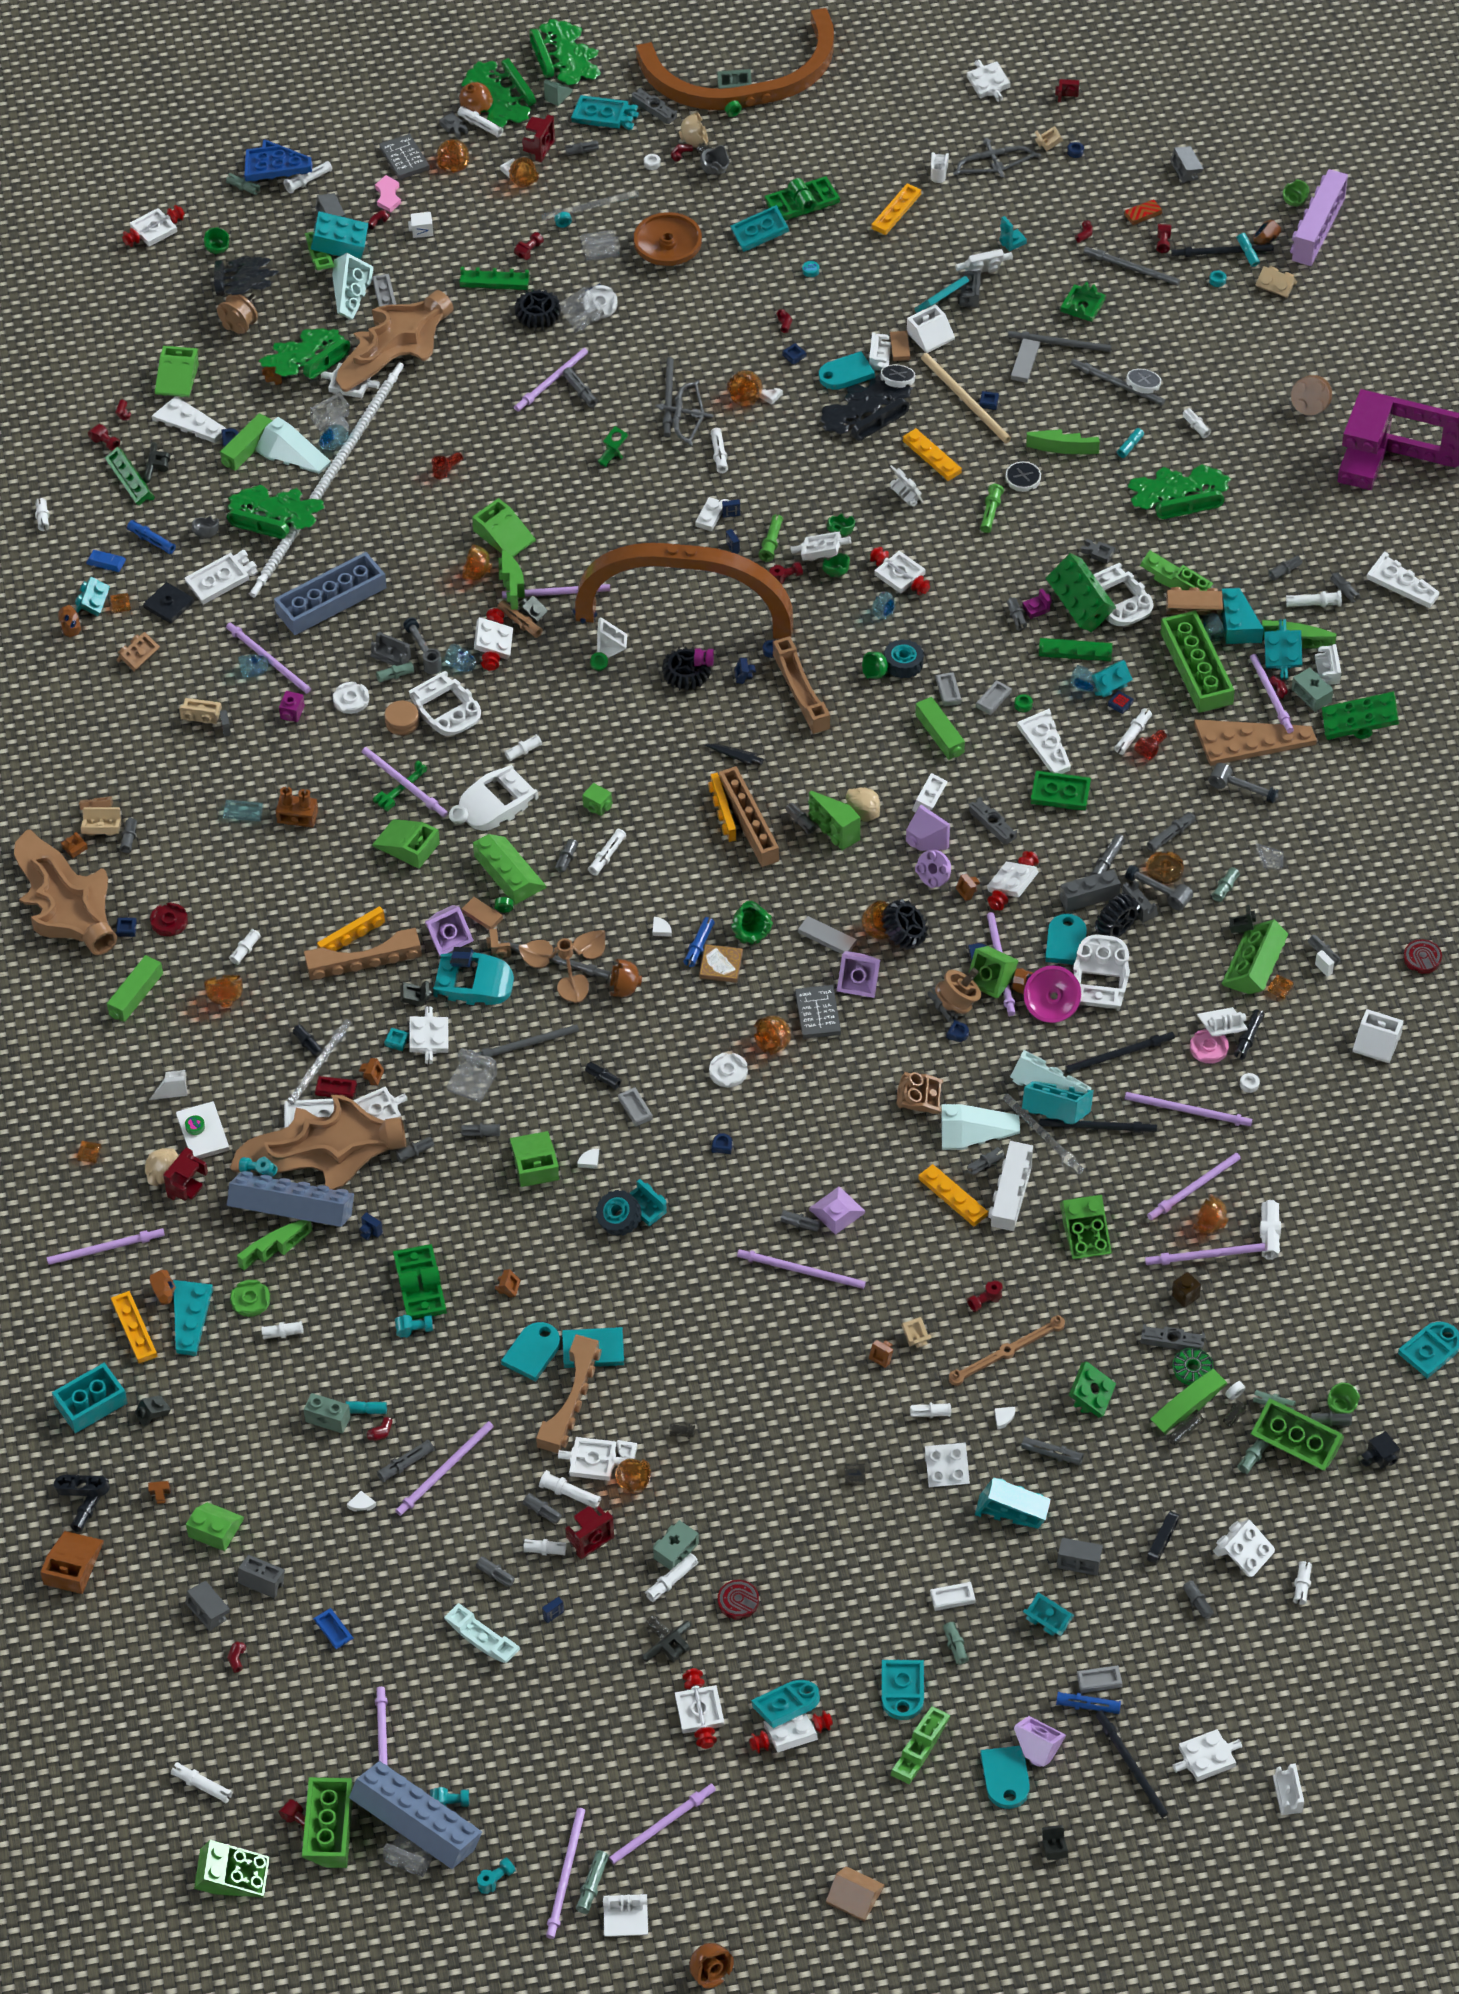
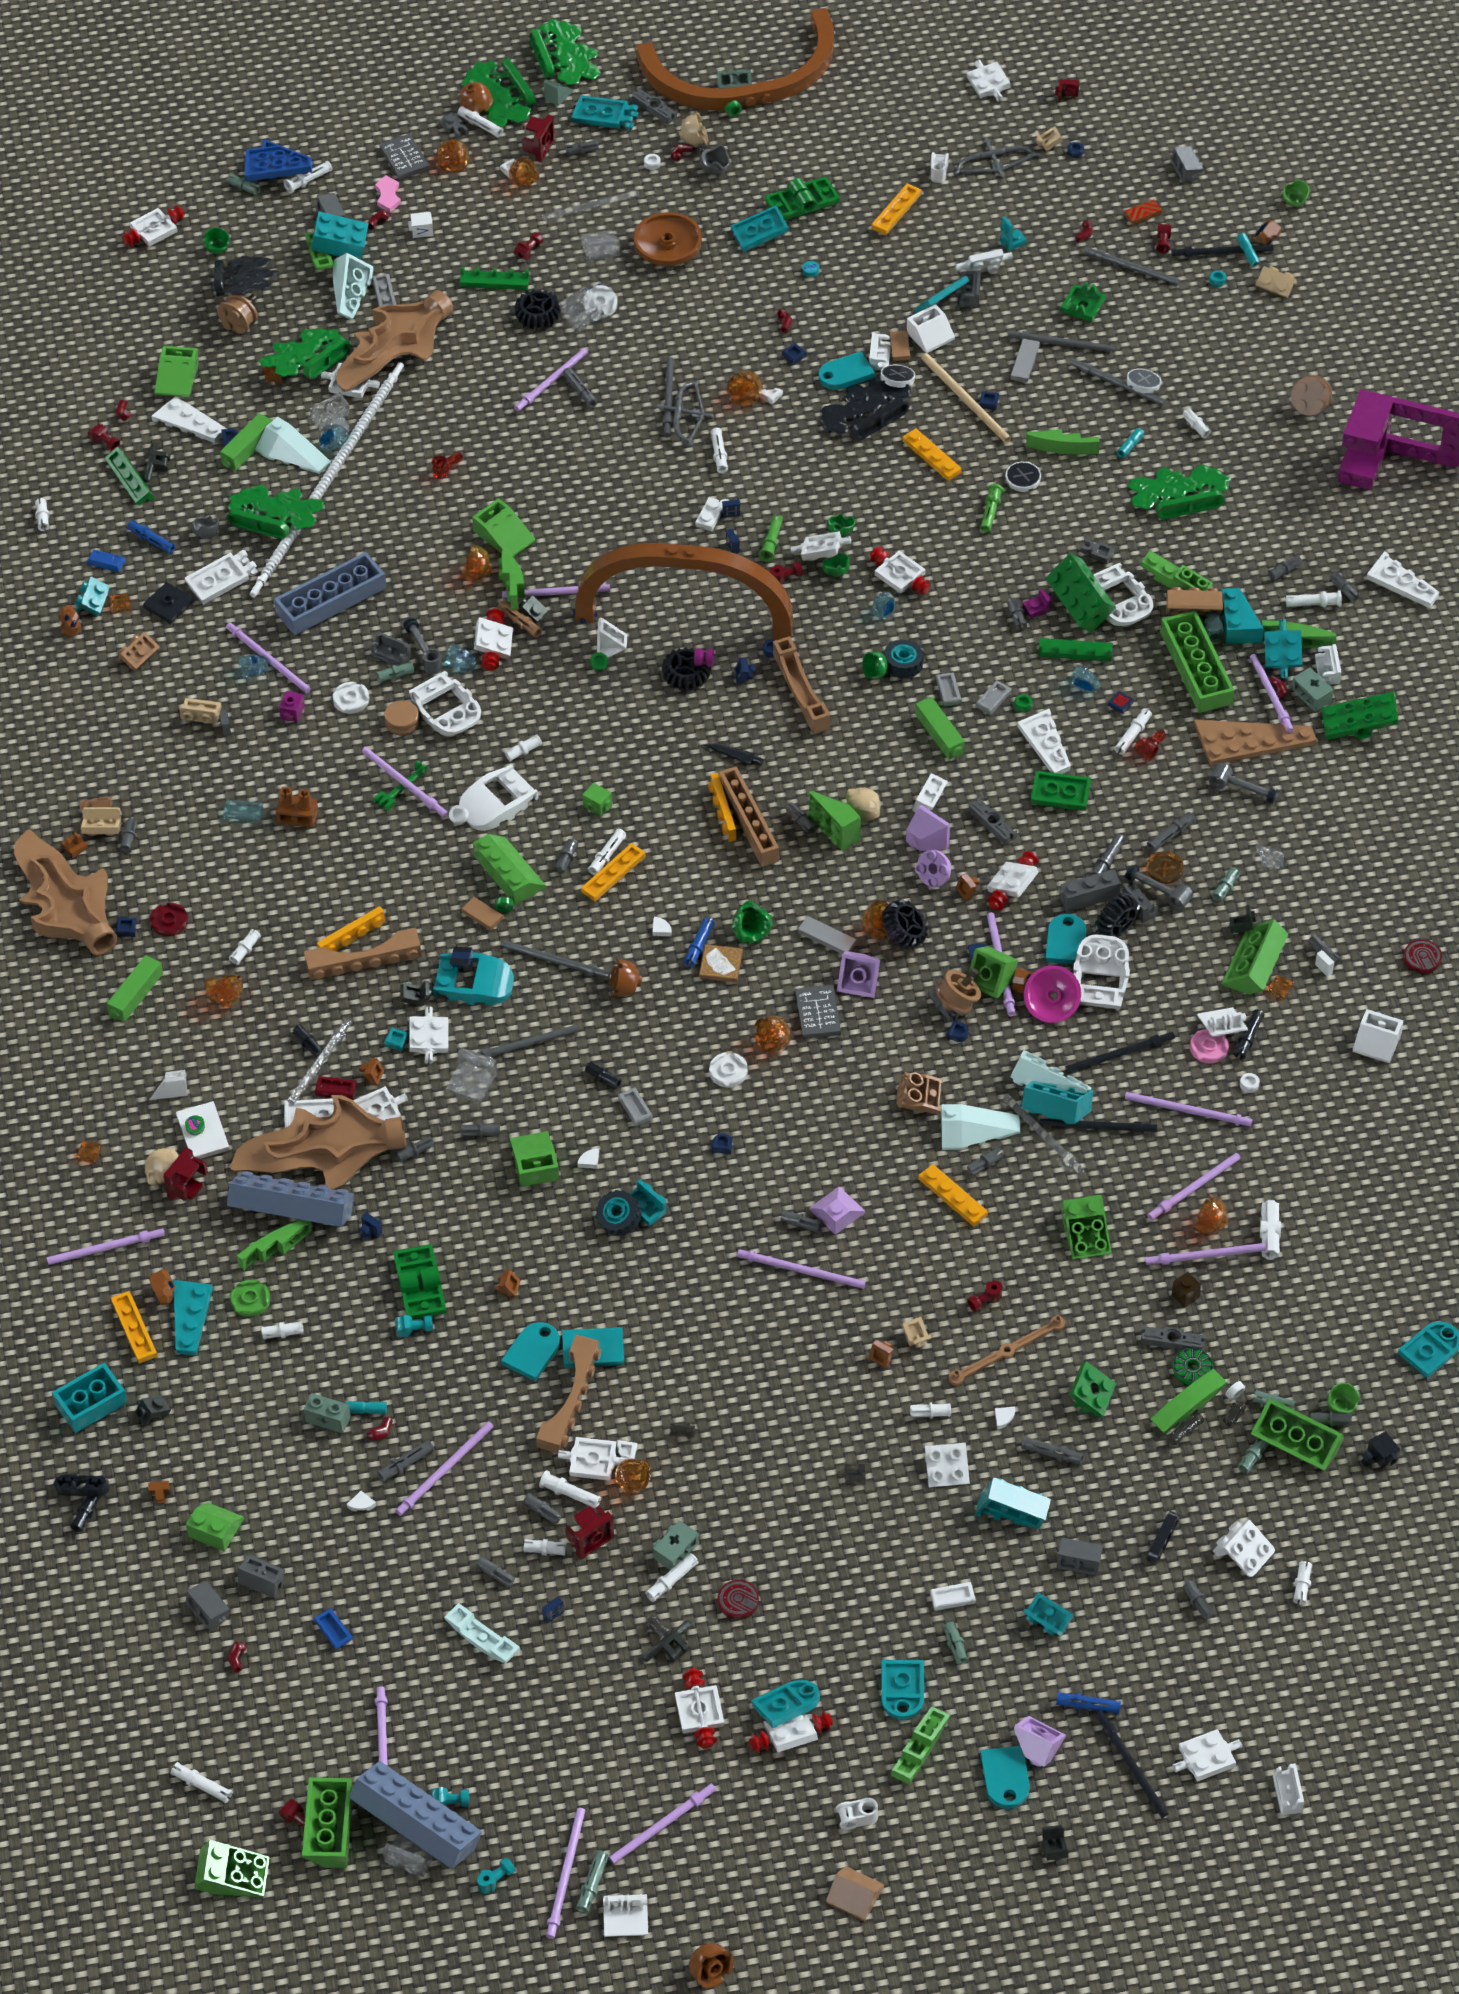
(71, 1562): dark orange slope -> none
(263, 1166): teal leg -> none
(408, 841): bright green slope -> none
(448, 929): lavender slope -> none
(498, 950): medium nougat bracket -> none
(563, 219): teal tile -> none
(590, 945): medium nougat plant -> none
(612, 447): green bracket -> none
(613, 872): none -> light orange plate
(856, 1813): none -> white piece
(905, 488): white hinge -> none
(1011, 1186): white wedge -> none
(1099, 1679): light grey tile -> none
(1111, 678): teal bracket -> none
(1319, 217): lavender brick -> none

